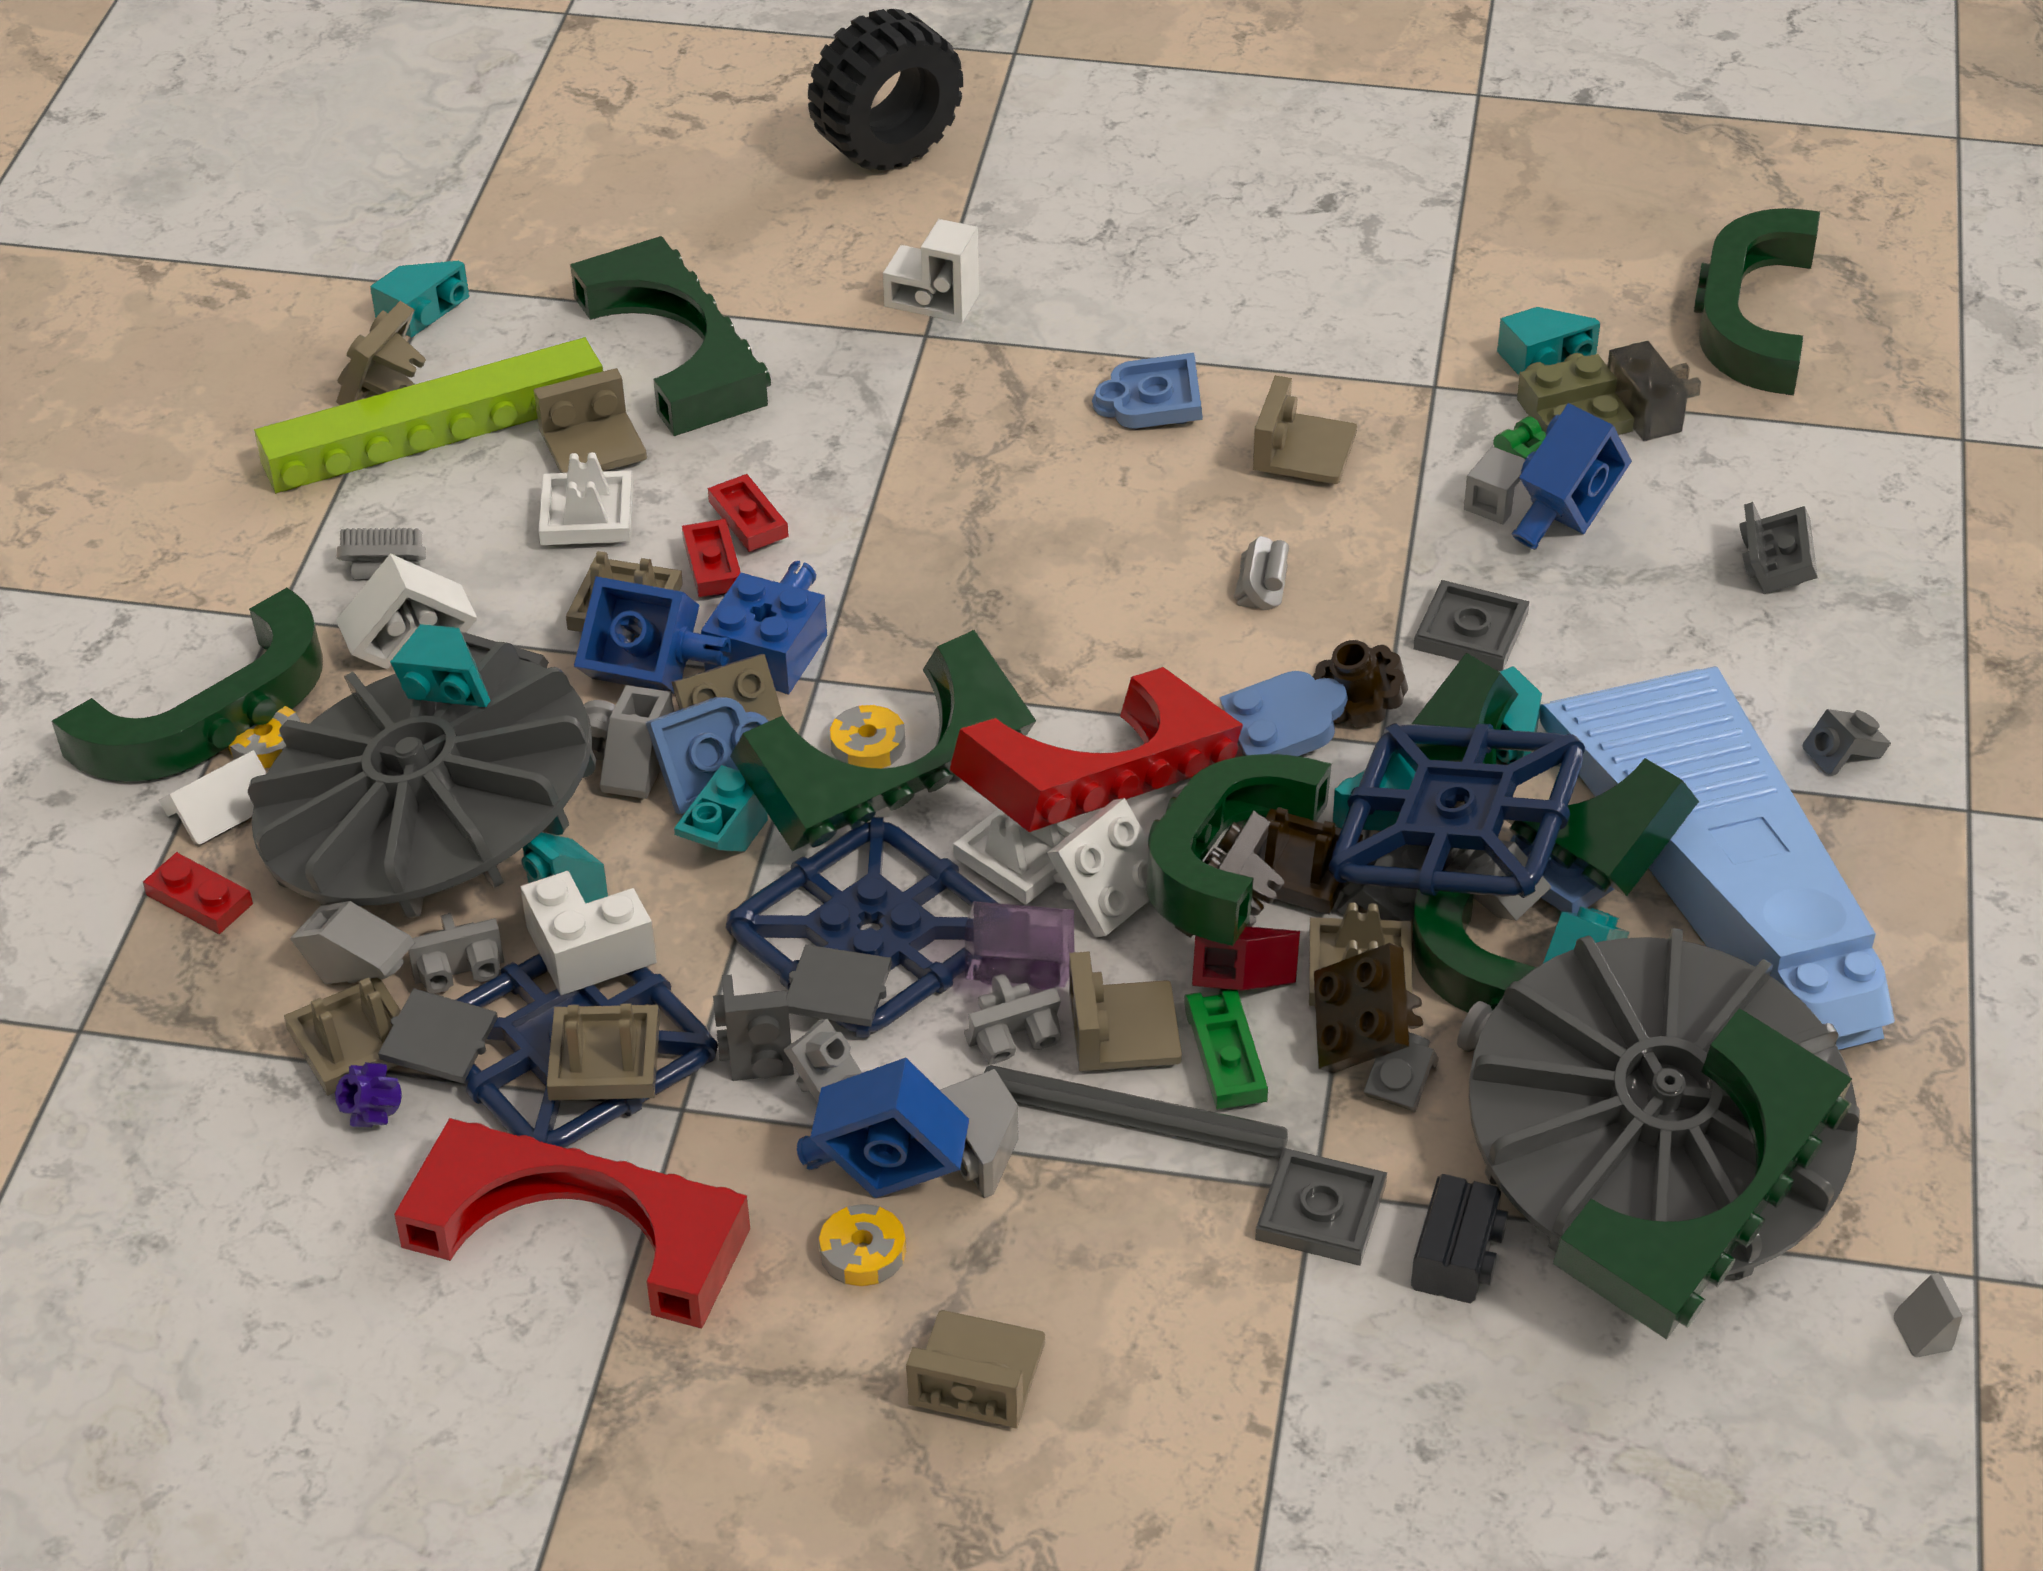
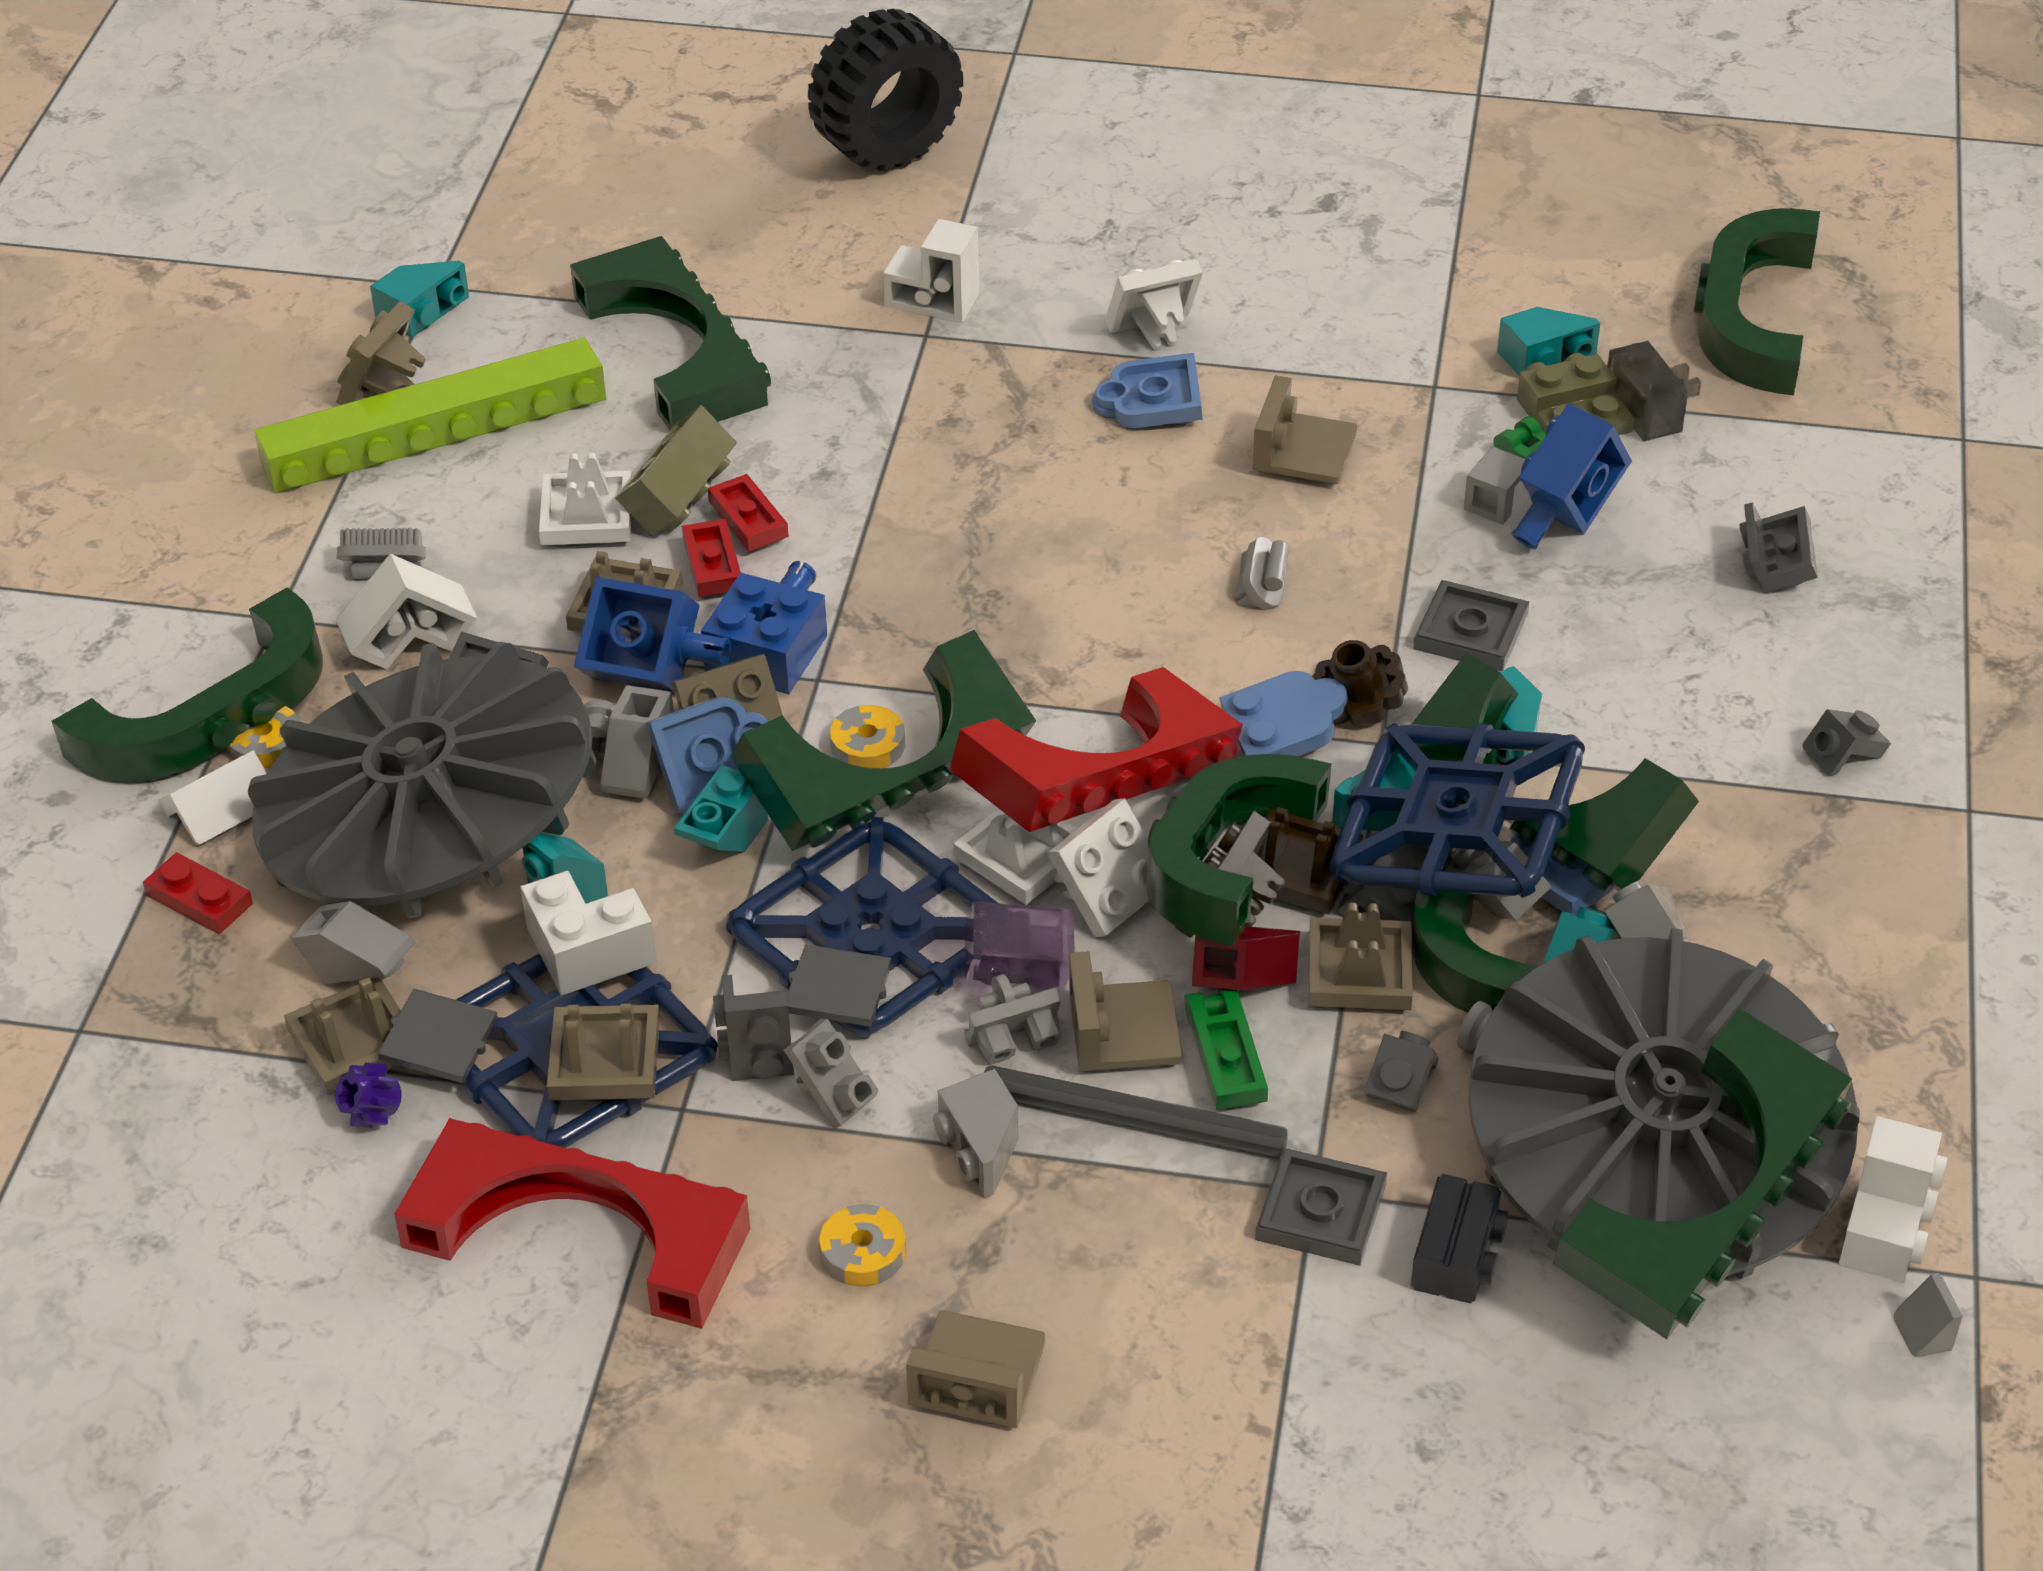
(439, 668): teal slope -> none
(456, 951): light grey hips -> none
(588, 418): dark tan bracket -> none
(677, 472): none -> olive brick
(886, 1129): blue brick -> none
(1154, 300): none -> white plate
(1363, 1008): dark brown plate -> none
(1645, 912): none -> light grey slope
(1746, 855): light blue brick -> none
(1894, 1199): none -> white brick

